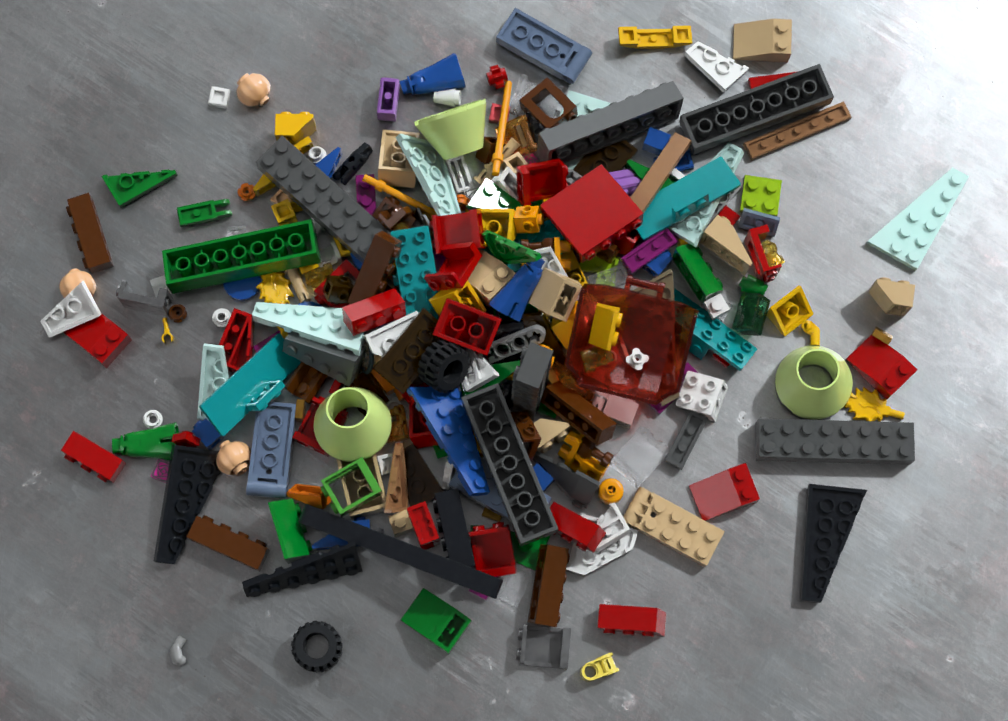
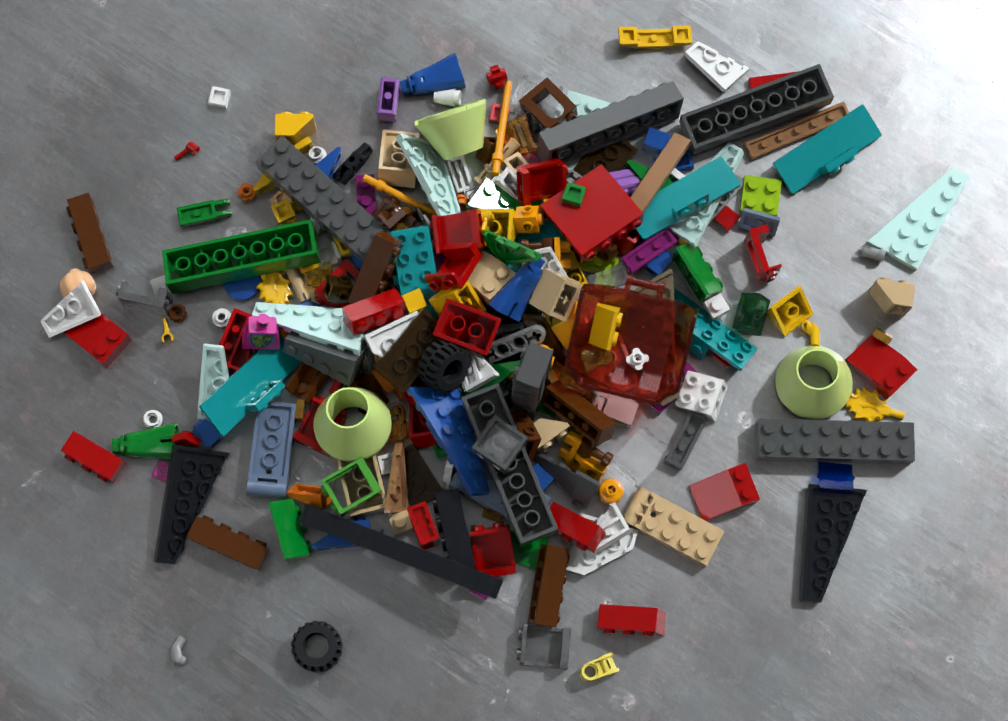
(132, 186): green wing -> none
(190, 147): none -> red hand
(233, 458): light nougat plant -> none
(253, 90): light nougat plant -> none
(261, 333): none -> dark pink torso
(310, 569): black wing -> none
(414, 300): none -> yellow tile
(436, 620): green slope -> none
(486, 217): none -> yellow hand
(499, 444): none -> piece
(543, 46): sand blue hinge -> none
(574, 194): none -> green tile
(725, 243): tan slope -> none
(752, 285): green brick -> none
(763, 40): tan slope -> none
(772, 257): clear yellow plate -> none
(827, 149): none -> teal bracket
(835, 477): none -> clear blue piece
(873, 253): none -> light grey pin

